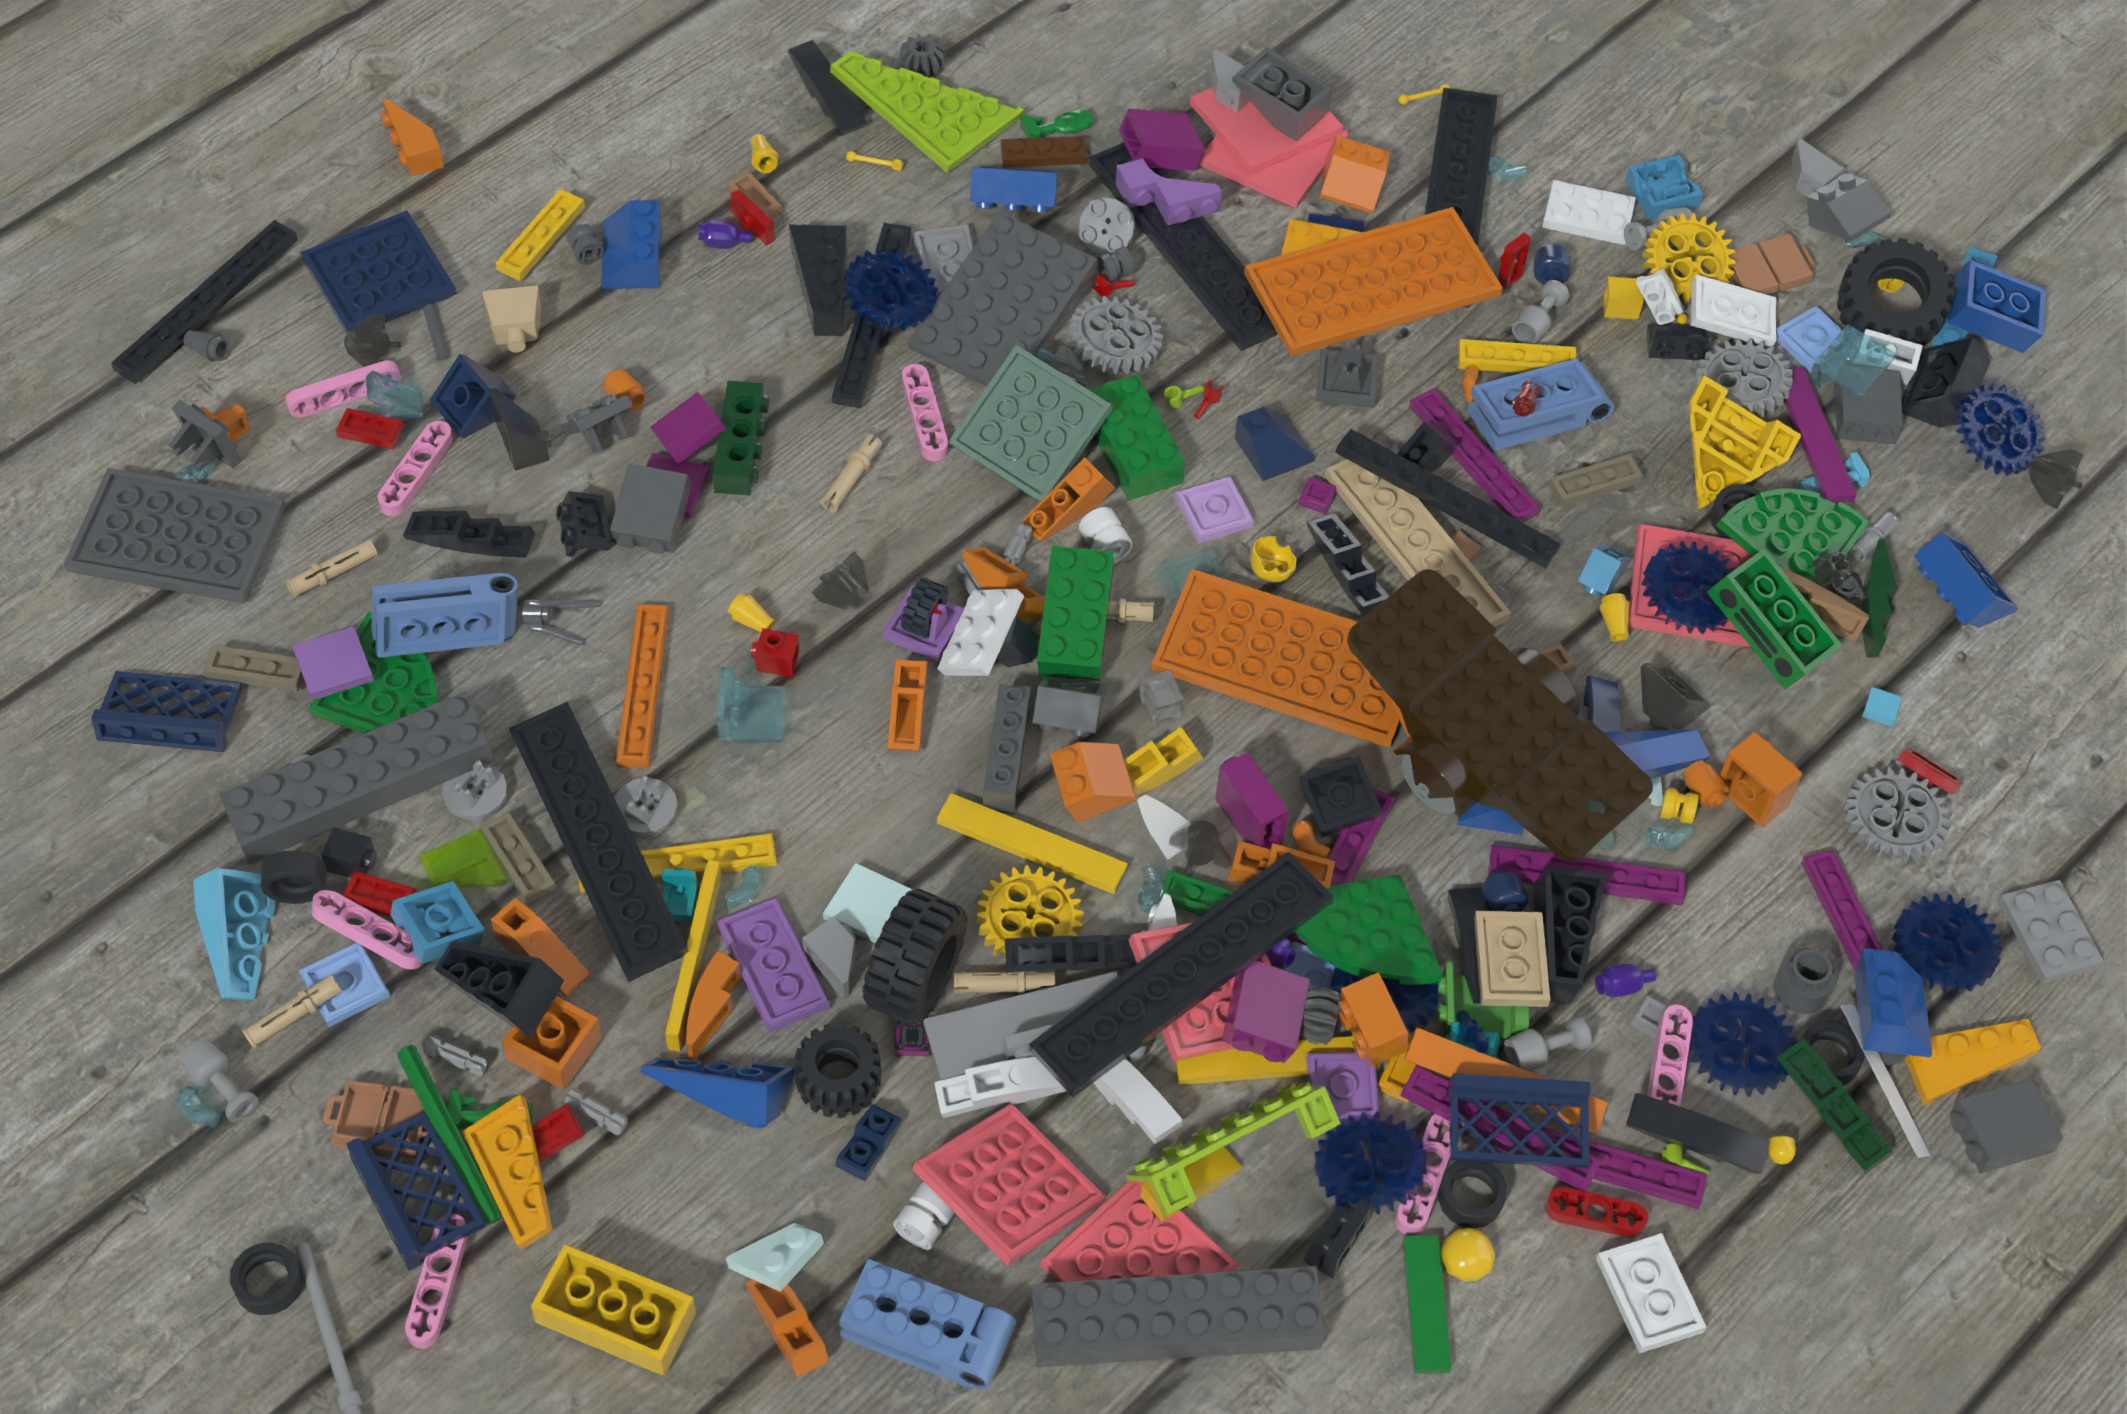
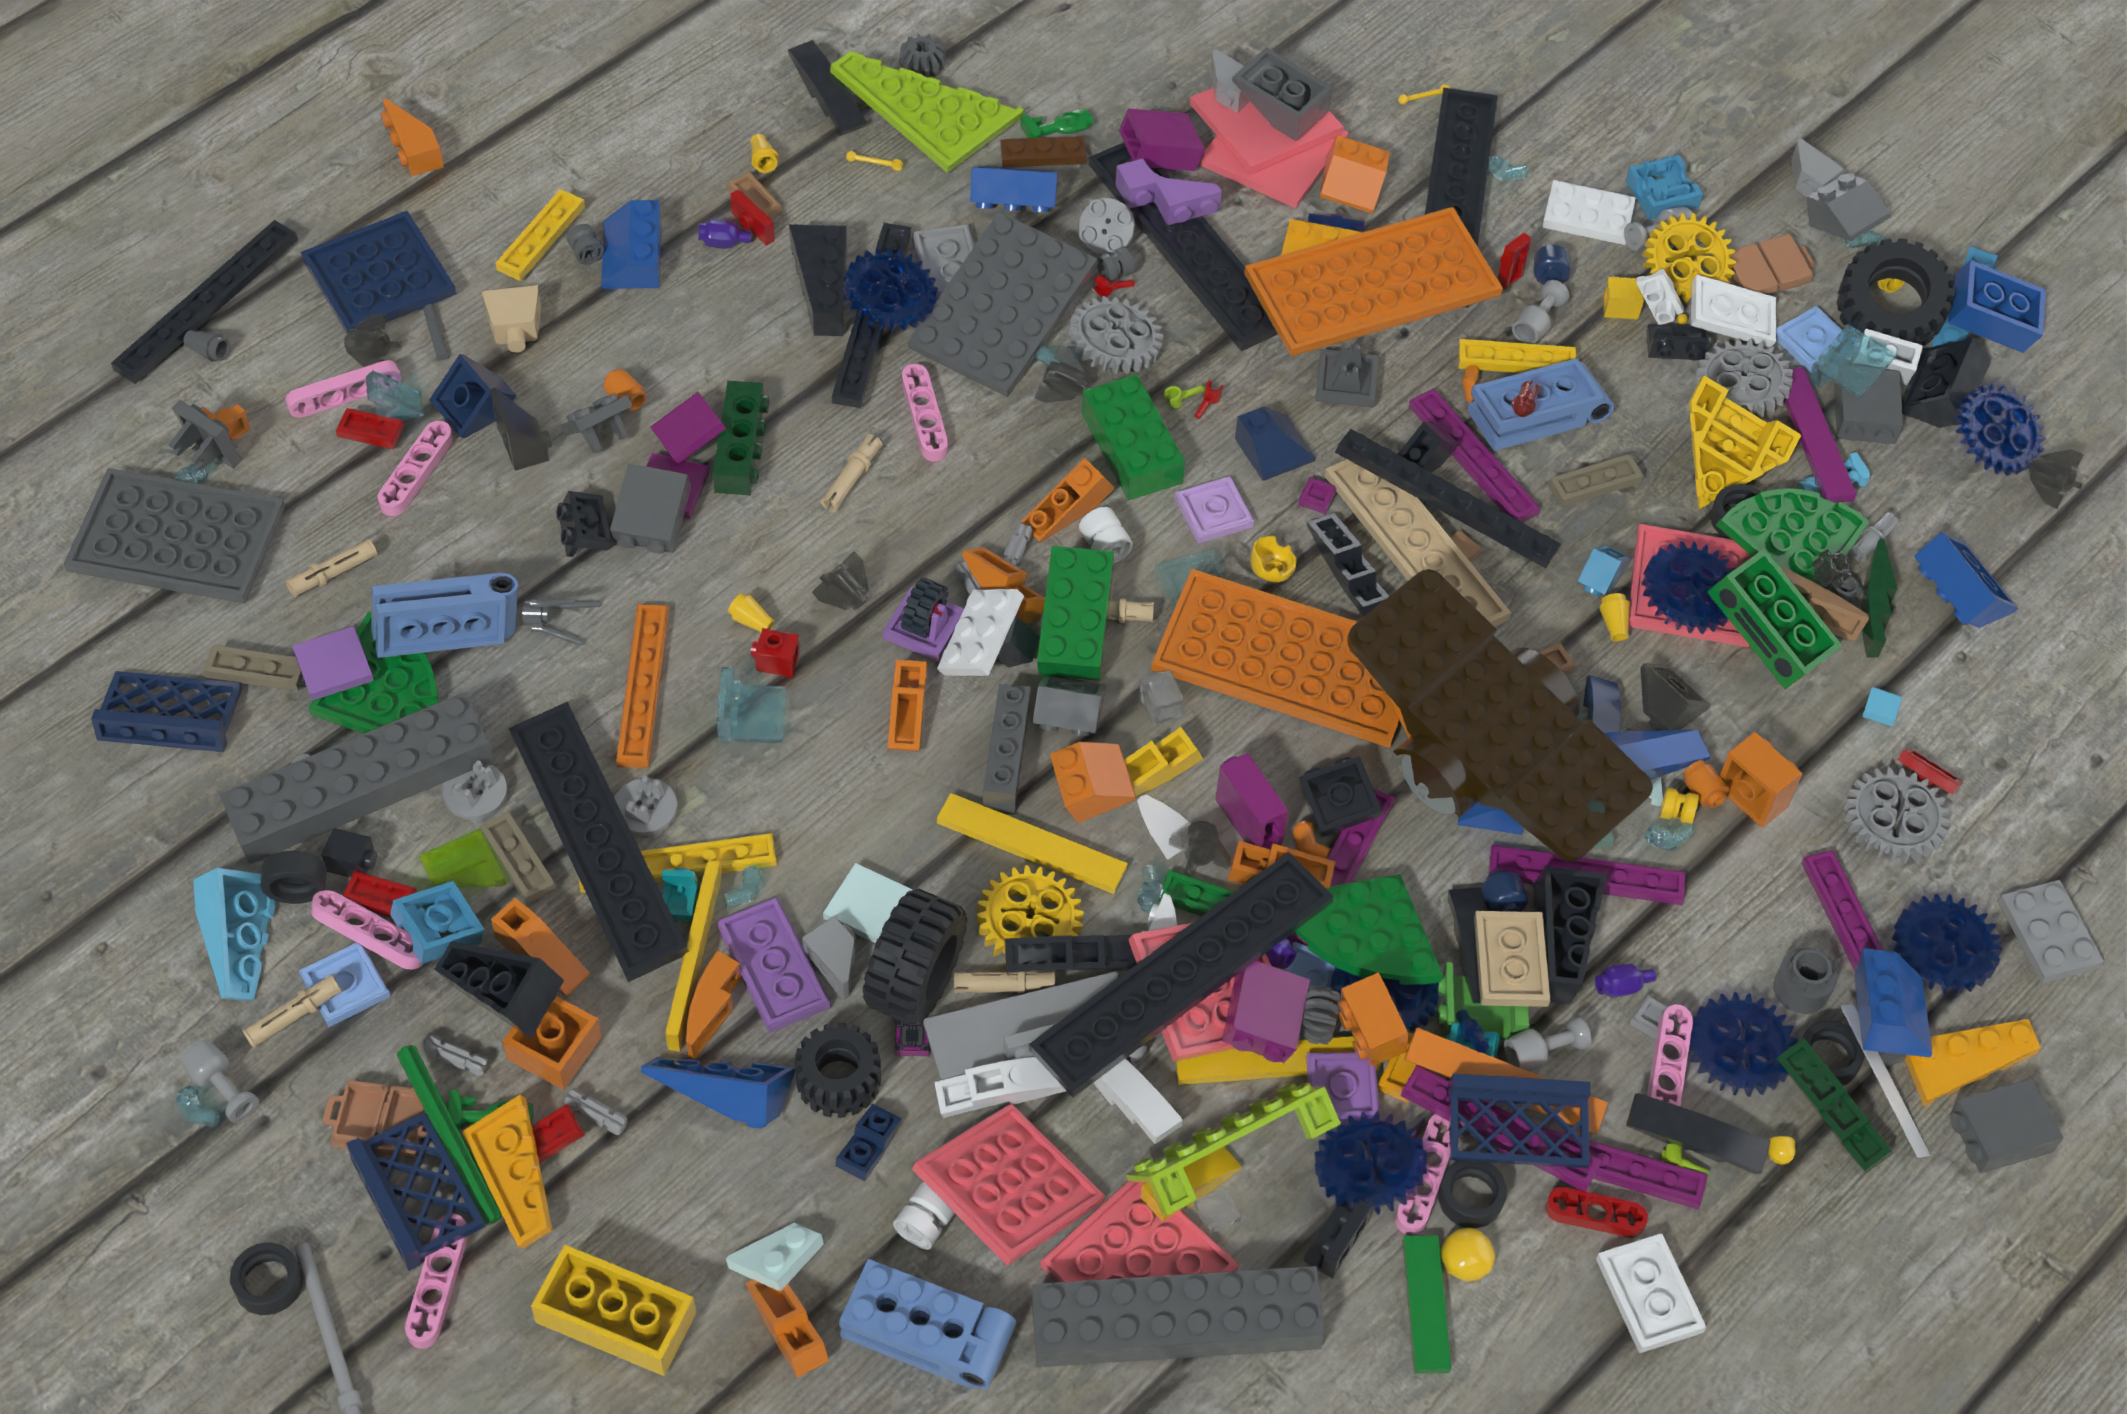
(476, 536): black slope -> none
(1030, 424): sand green plate -> none

